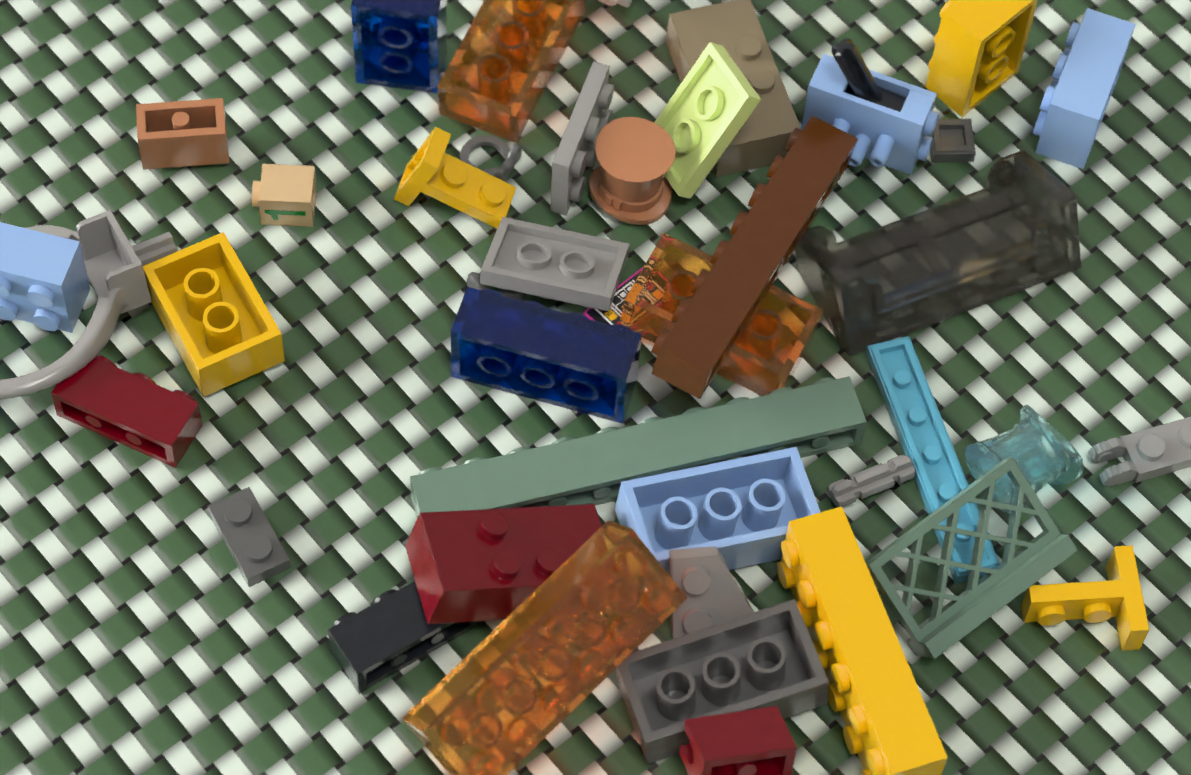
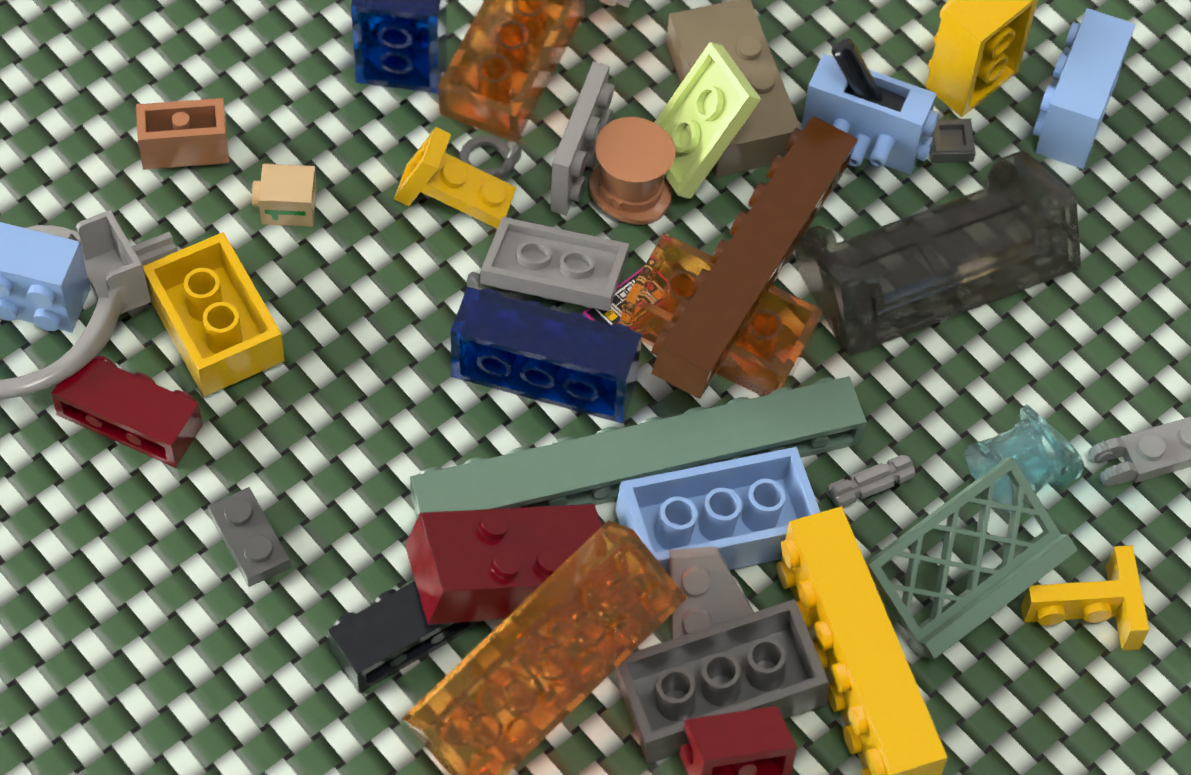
(926, 443): medium azure tile -> none

